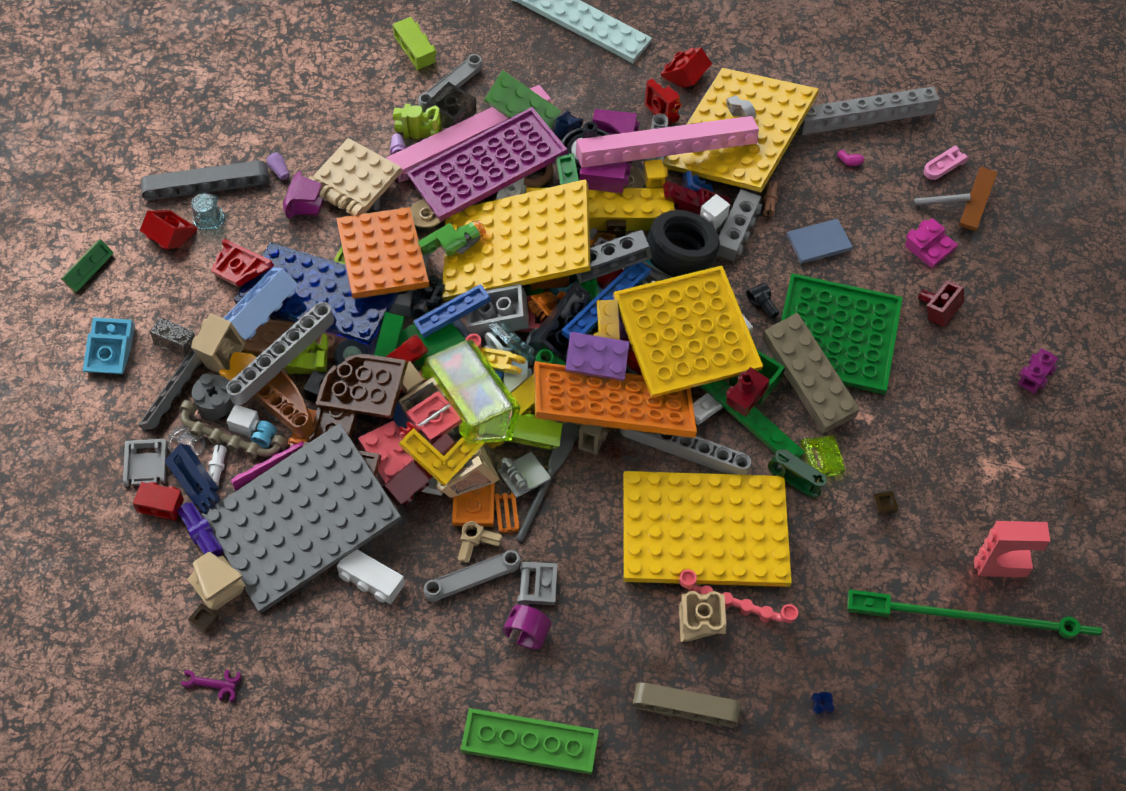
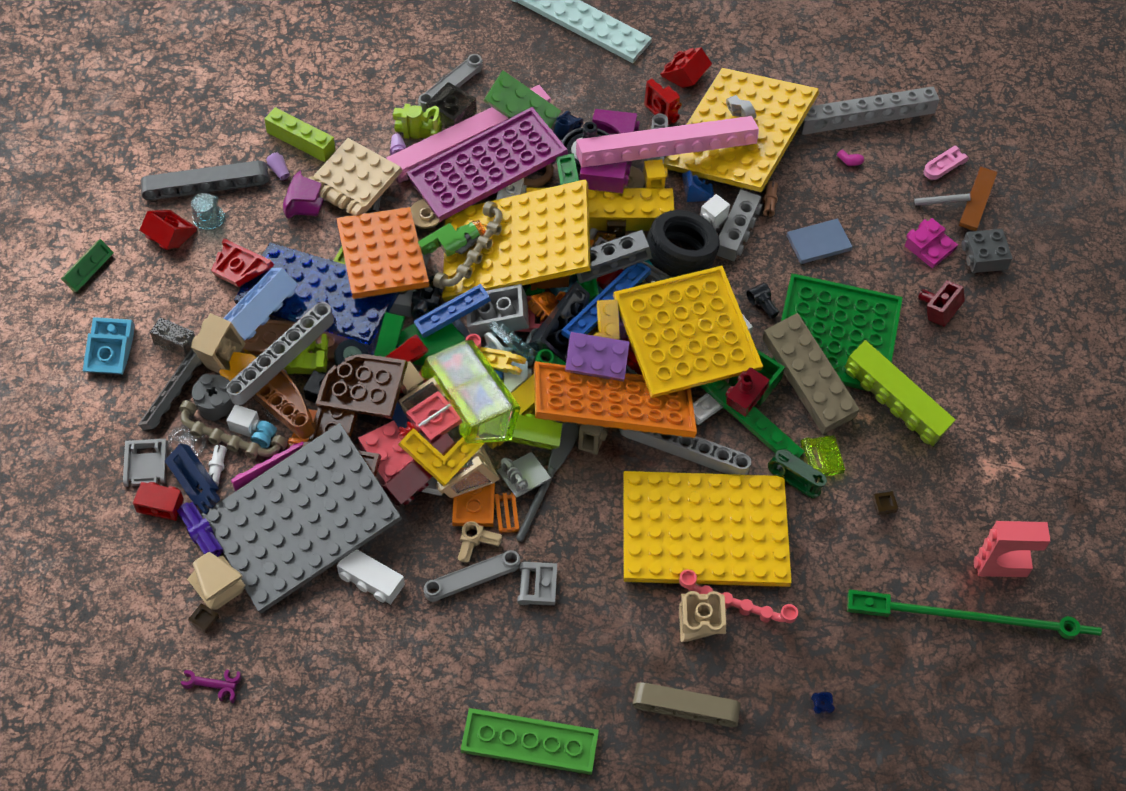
(300, 134): none -> lime brick
(414, 43): lime brick -> none
(464, 270): none -> dark tan bar
(531, 622): magenta piece -> none
(688, 199): dark red slope -> none
(898, 393): none -> lime brick
(986, 250): none -> dark grey brick
(1036, 373): magenta brick -> none

